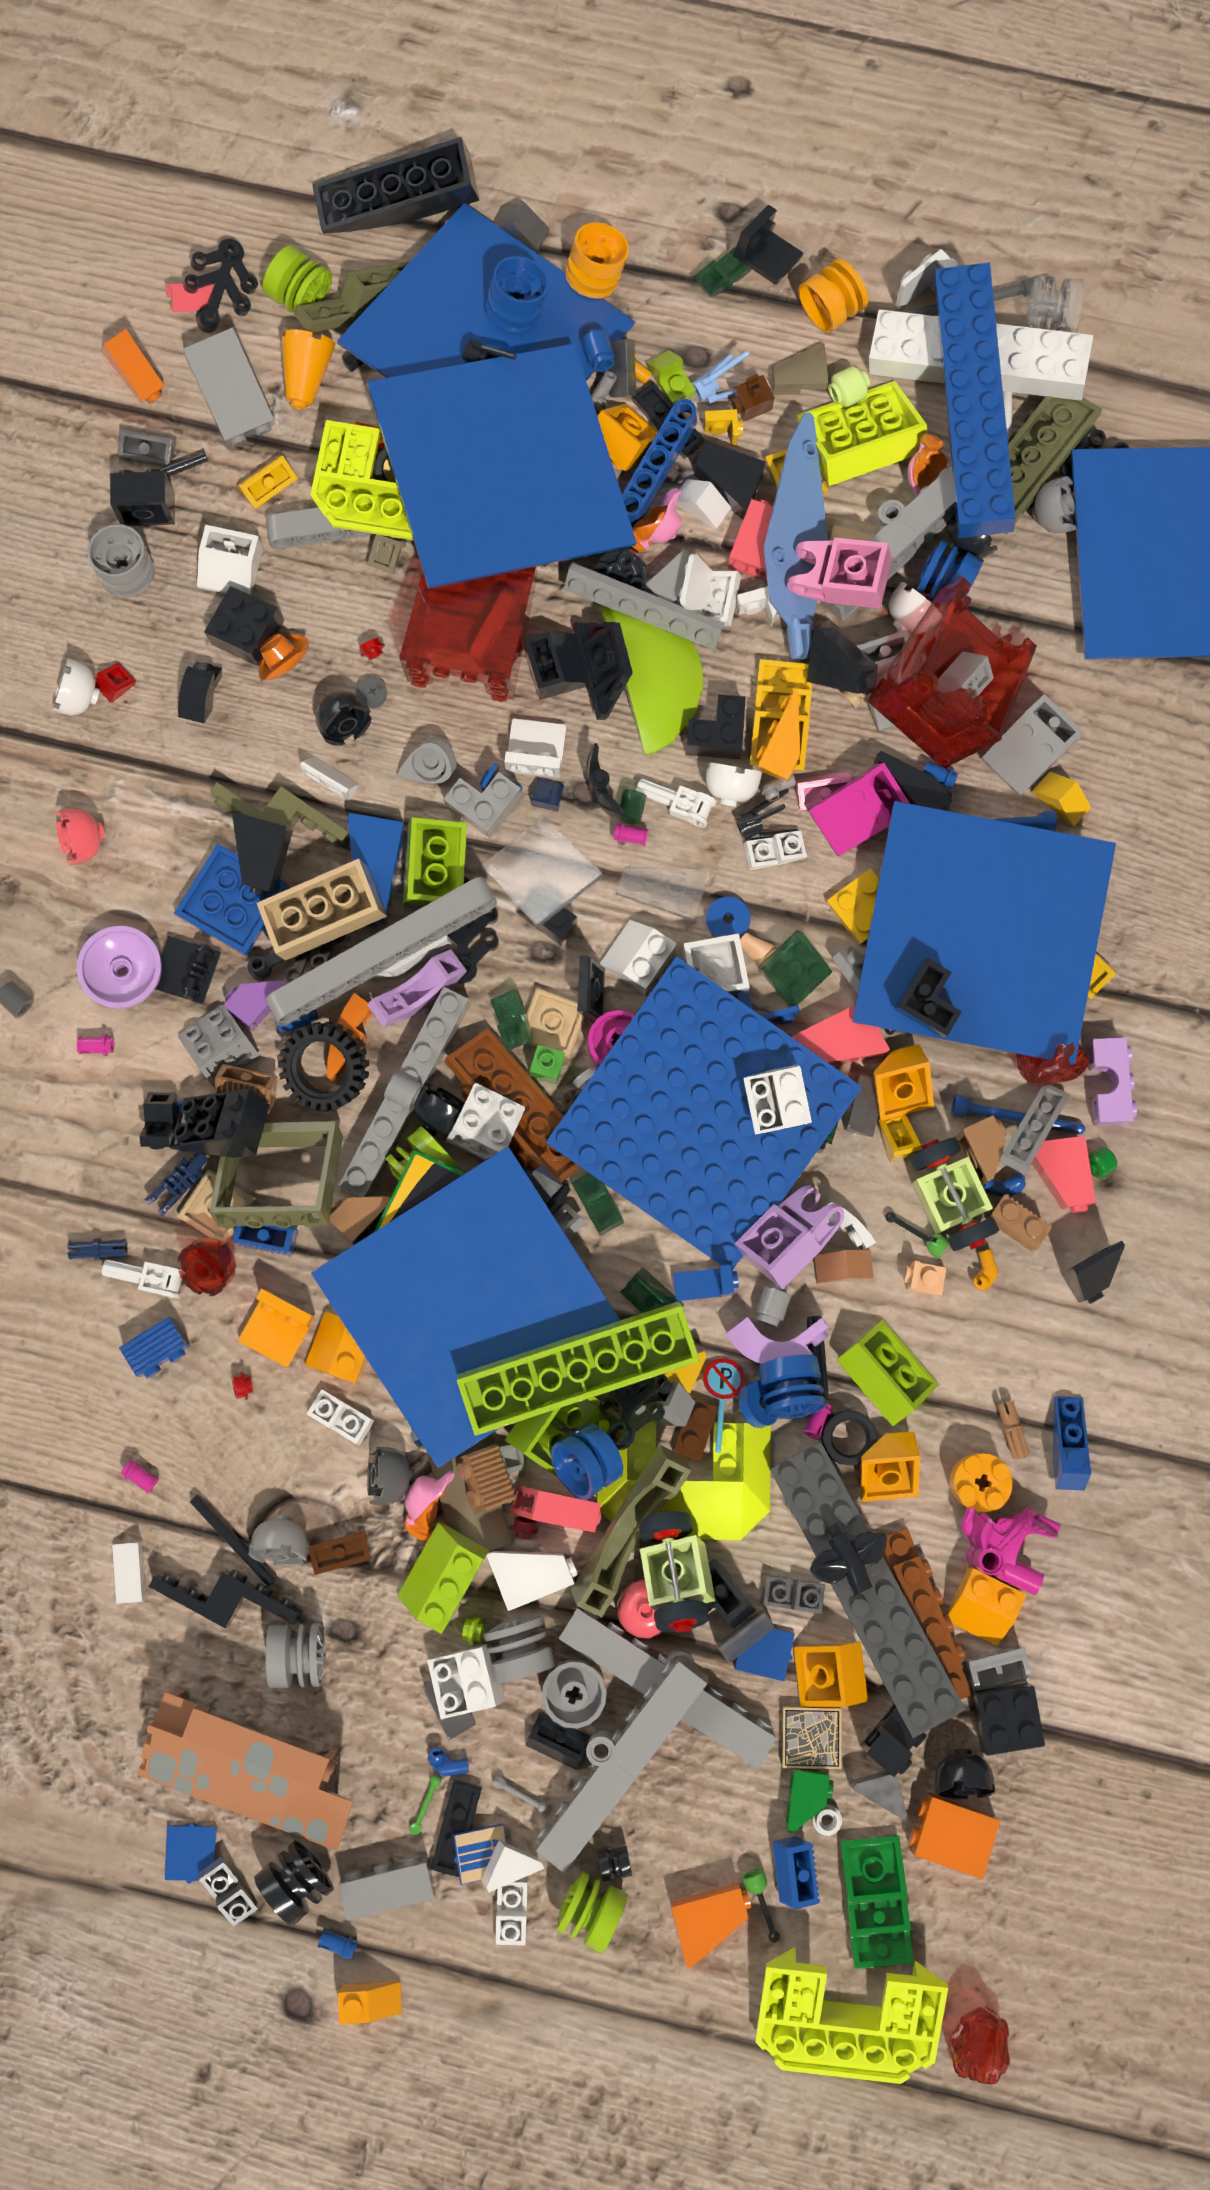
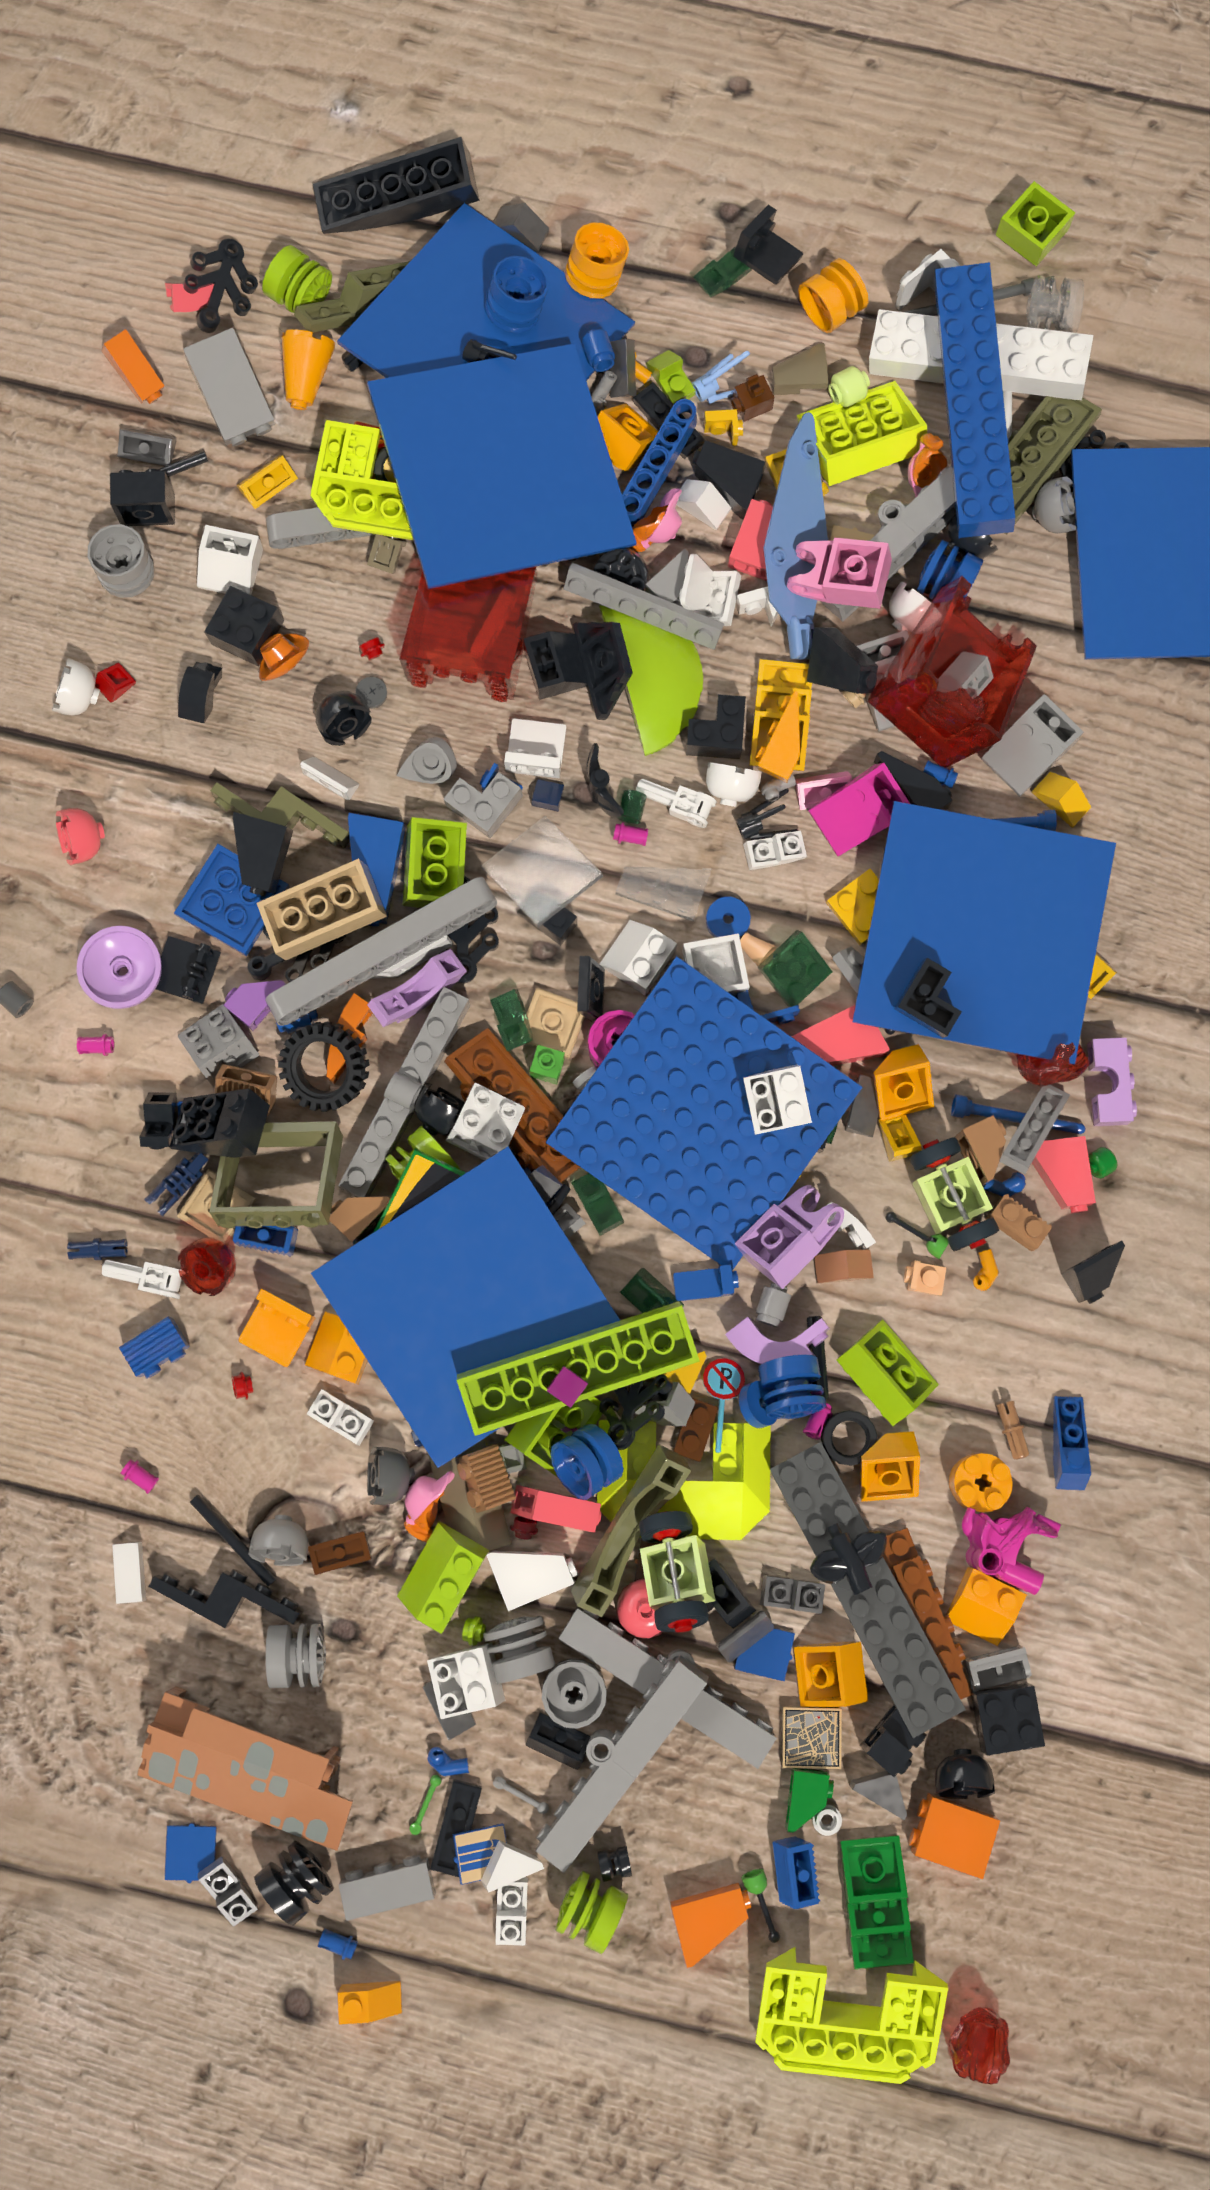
(567, 1386): none -> magenta tile
(1035, 223): none -> lime brick

